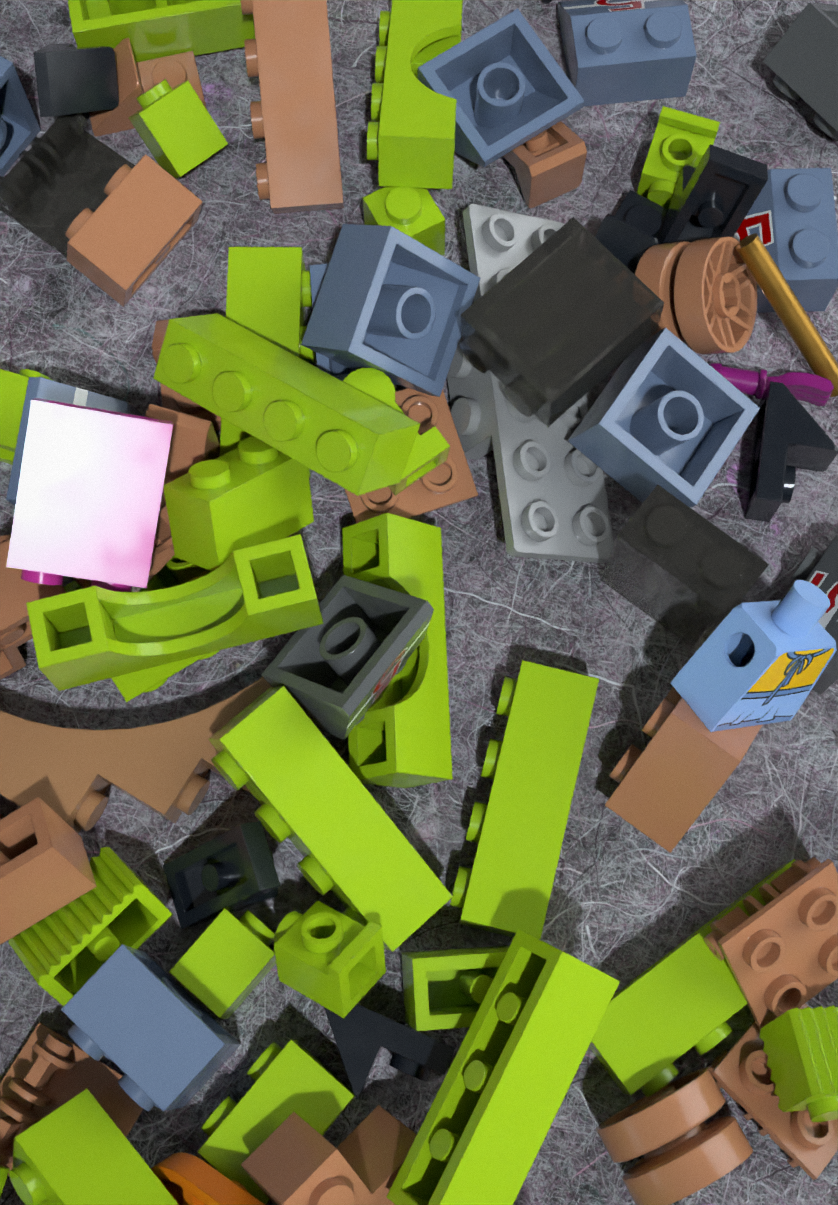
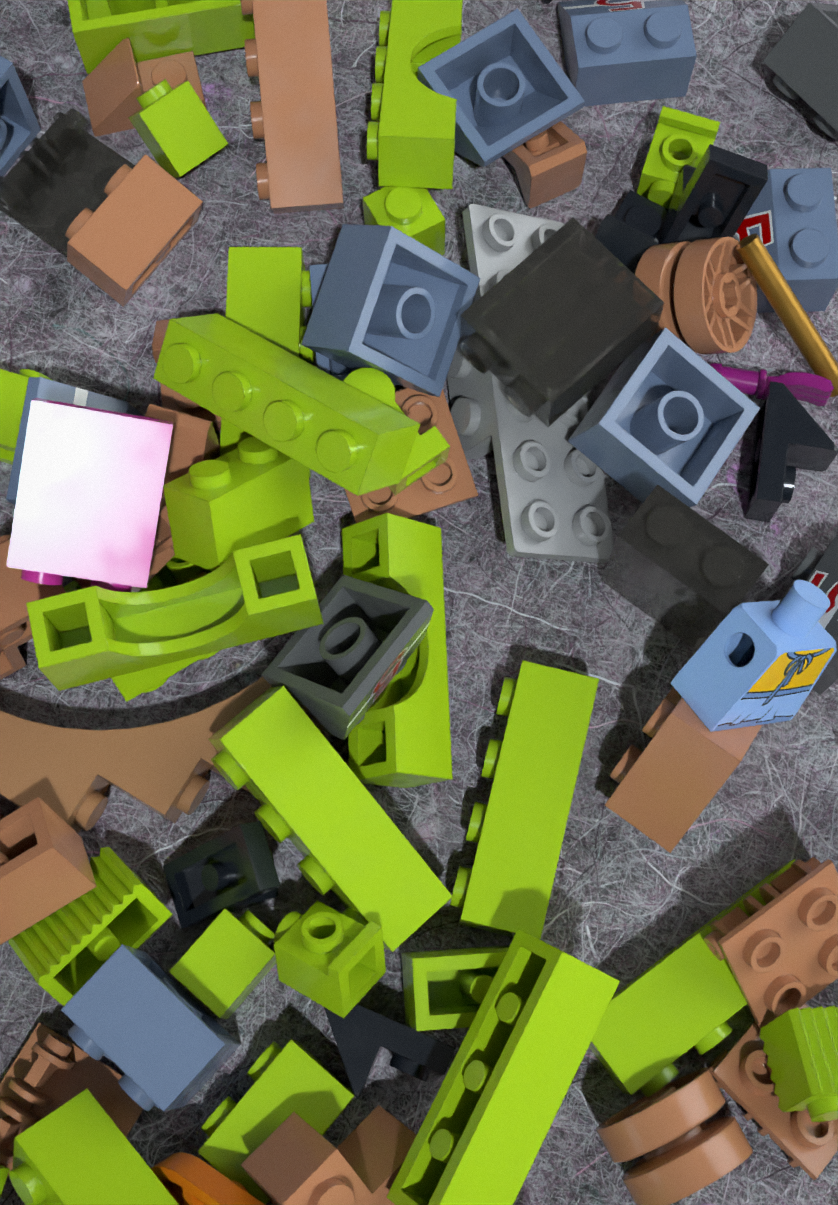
(75, 79): black slope -> none

